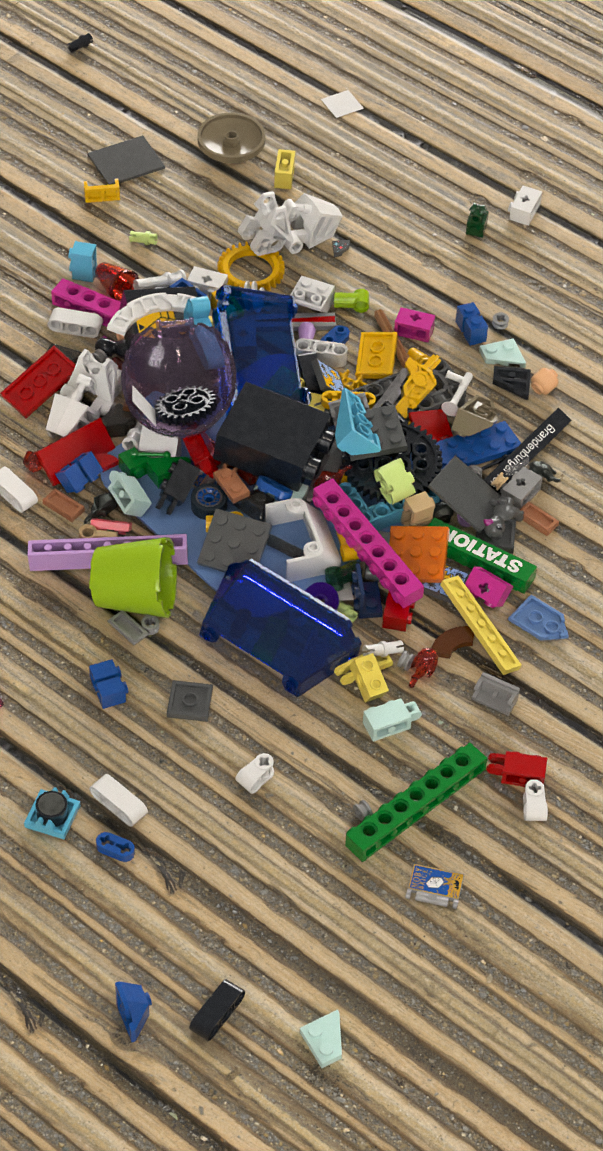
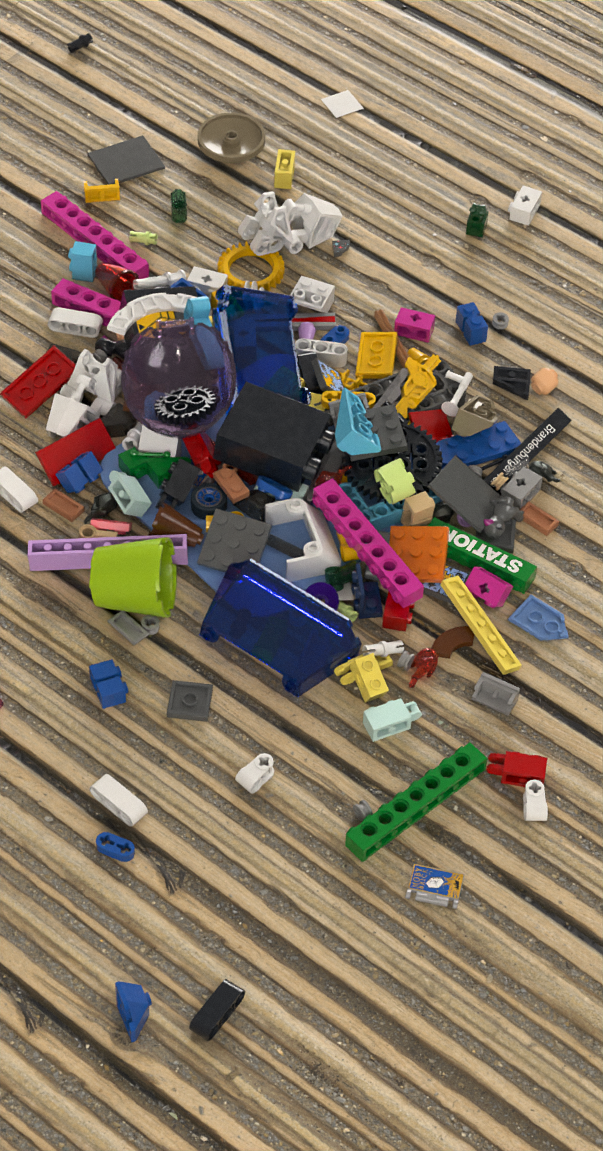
(32, 462): clear red piece -> none
(52, 813): piece -> none
(85, 229): none -> dark pink brick
(106, 461): red tile -> none
(143, 405): white sticker -> none
(171, 522): none -> reddish brown cone
(178, 206): none -> clear green piece
(324, 1038): light aqua wing -> none
(358, 300): lime piece -> none
(502, 353): light aqua wing -> none

